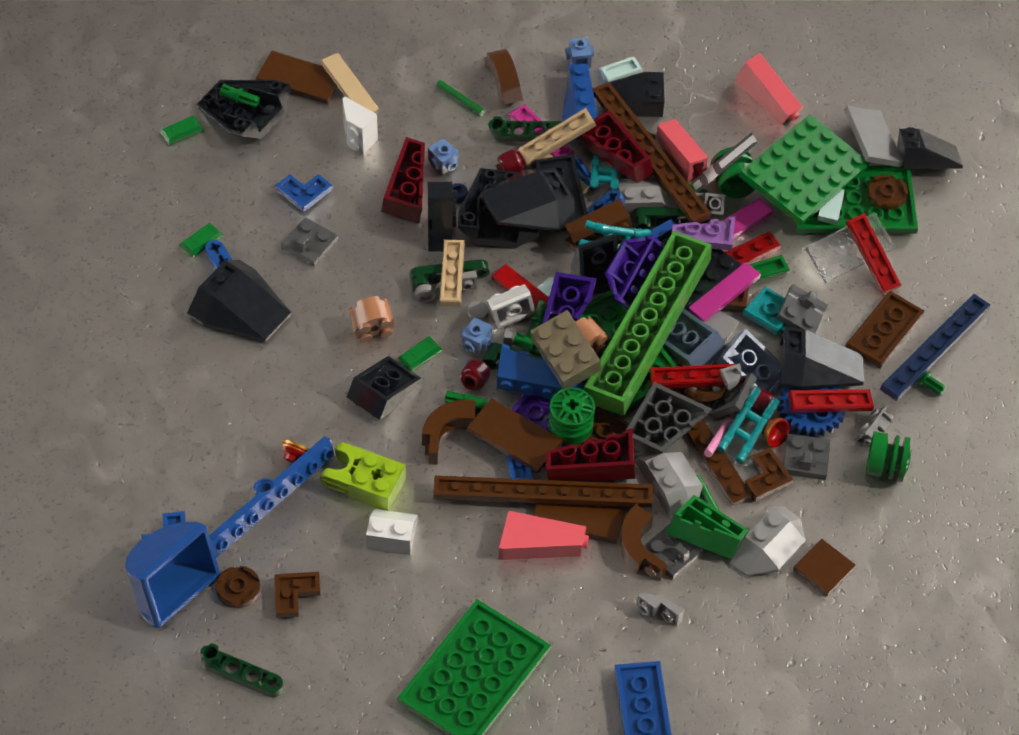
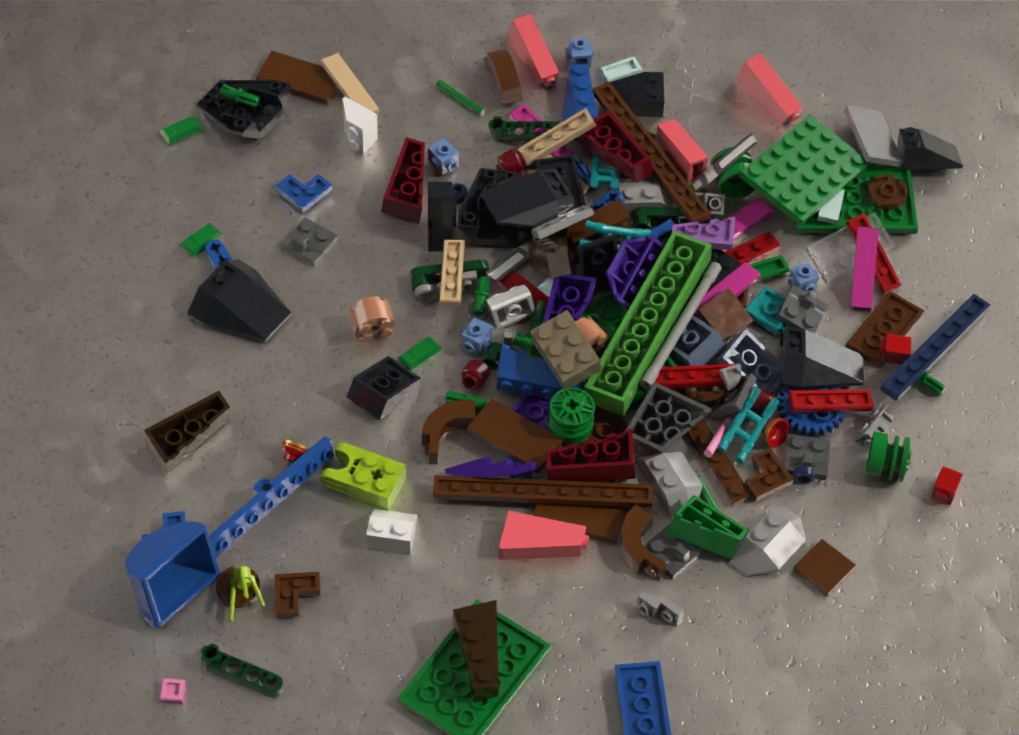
(172, 691): none -> bright pink tile
(186, 430): none -> dark brown wedge
(242, 579): none -> lime plant
(478, 643): none -> dark brown wedge
(480, 297): none -> green axle
(484, 468): none -> dark purple slope
(509, 263): none -> sticker
(533, 50): none -> coral slope
(550, 255): none -> dark brown wedge
(562, 222): none -> light grey tile
(653, 371): none -> light grey piece
(725, 315): none -> reddish brown tile
(803, 475): none -> dark blue tile
(804, 277): none -> medium blue brick
(864, 268): none -> dark pink tile
(895, 349): none -> red brick
(946, 485): none -> red brick

